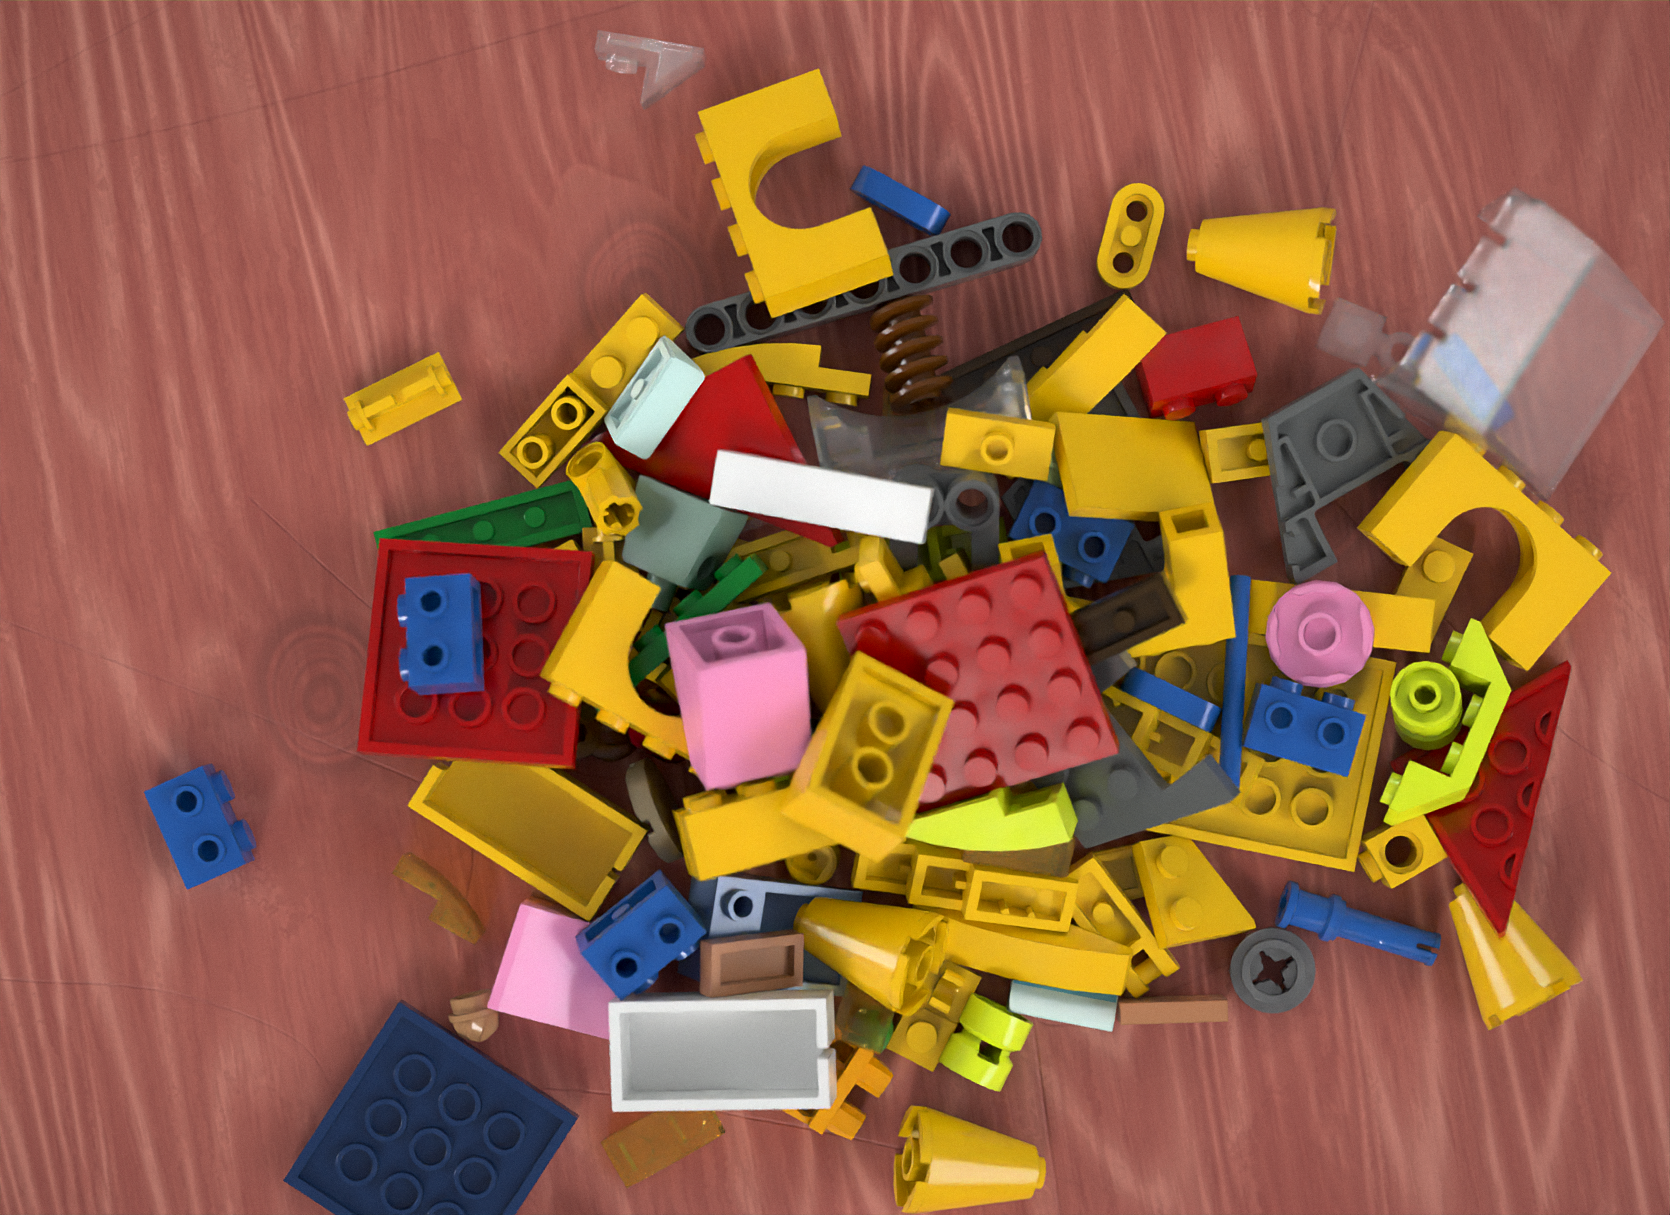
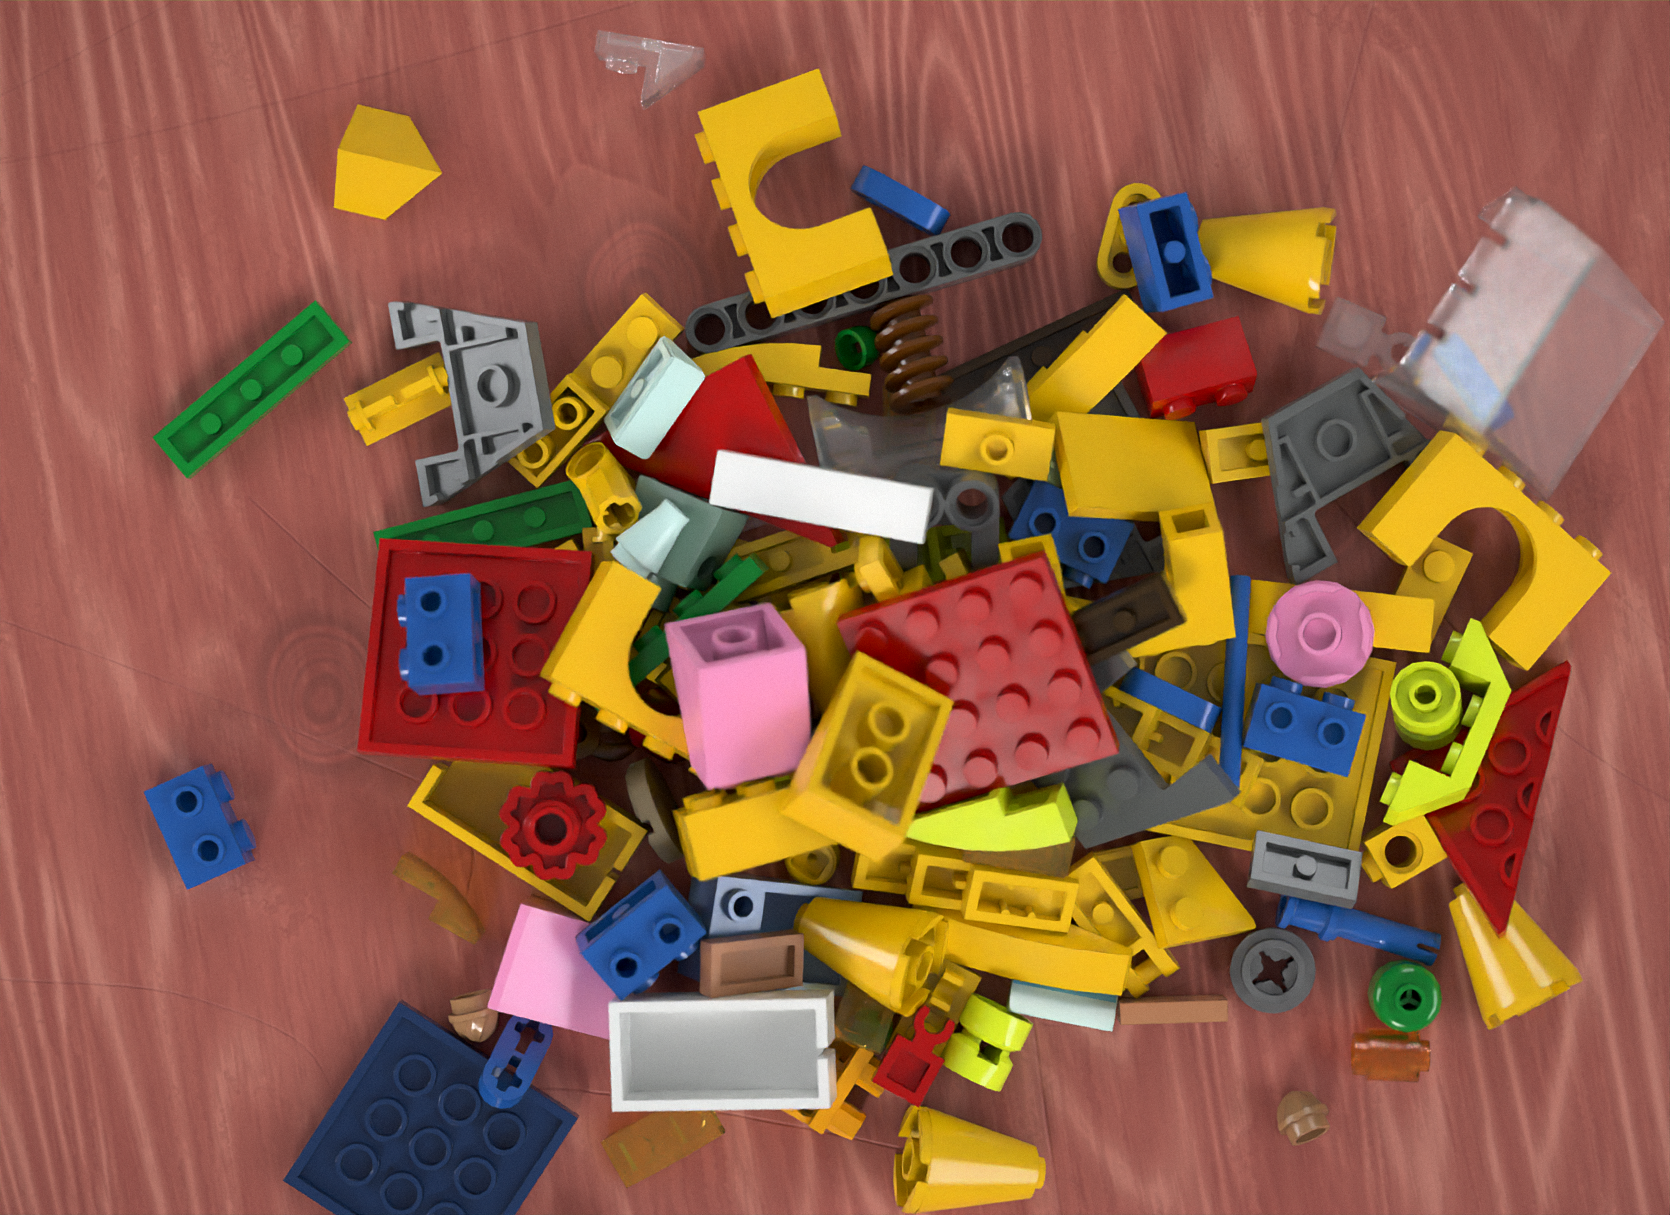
(252, 389): none -> green plate
(381, 163): none -> yellow slope
(493, 387): none -> wing
(526, 1063): none -> blue beam
(553, 824): none -> red plant
(650, 539): none -> light aqua cone
(846, 349): none -> green hinge
(909, 1063): none -> red plate
(1166, 252): none -> blue brick
(1302, 1117): none -> medium nougat plate
(1304, 869): none -> plate
(1389, 1055): none -> clear orange brick
(1390, 983): none -> green head

